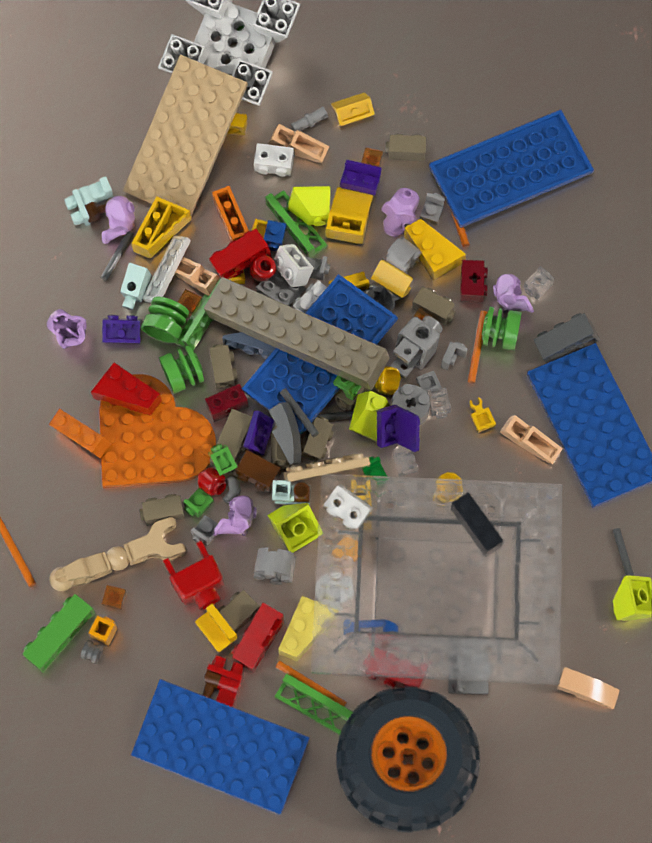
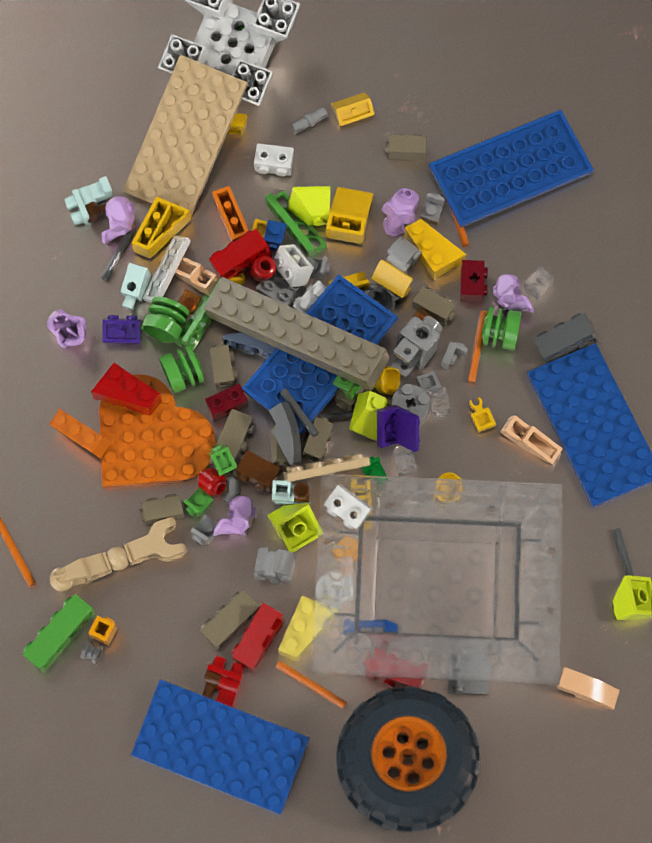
(114, 597): clear orange plate -> none
(197, 581): red piece -> none
(216, 628): yellow panel -> none
(258, 433): dark purple bracket -> none
(303, 145): light nougat slope -> none
(314, 696): bright green fence -> none
(361, 177): dark purple bracket -> none
(372, 157): clear orange plate -> none
(477, 524): black brick -> none

